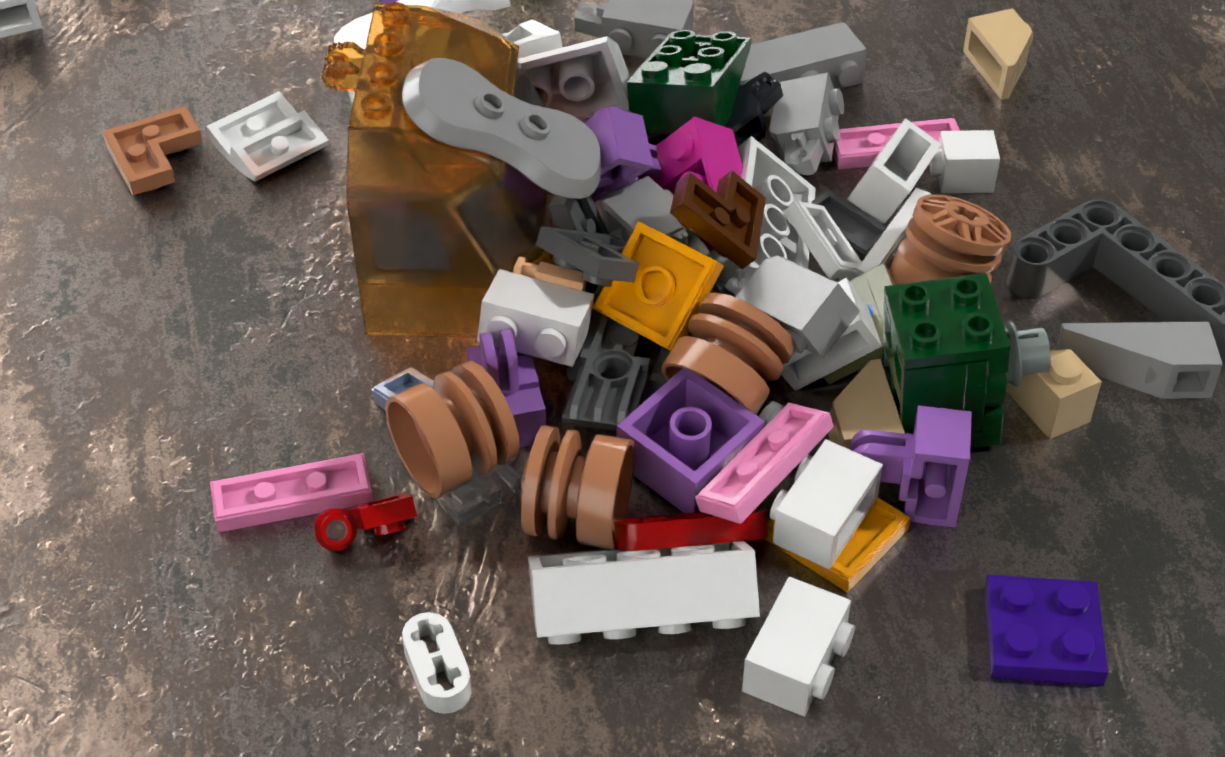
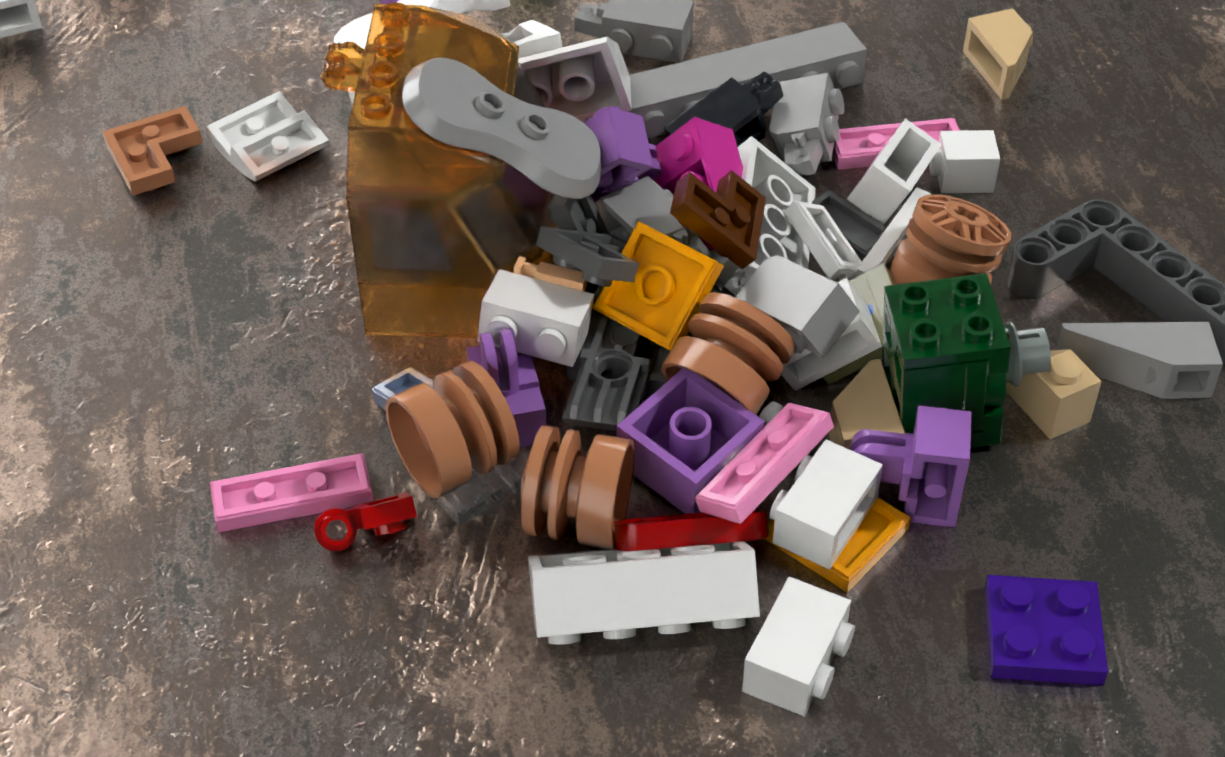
(447, 659): white beam -> none
(688, 80): dark green slope -> none

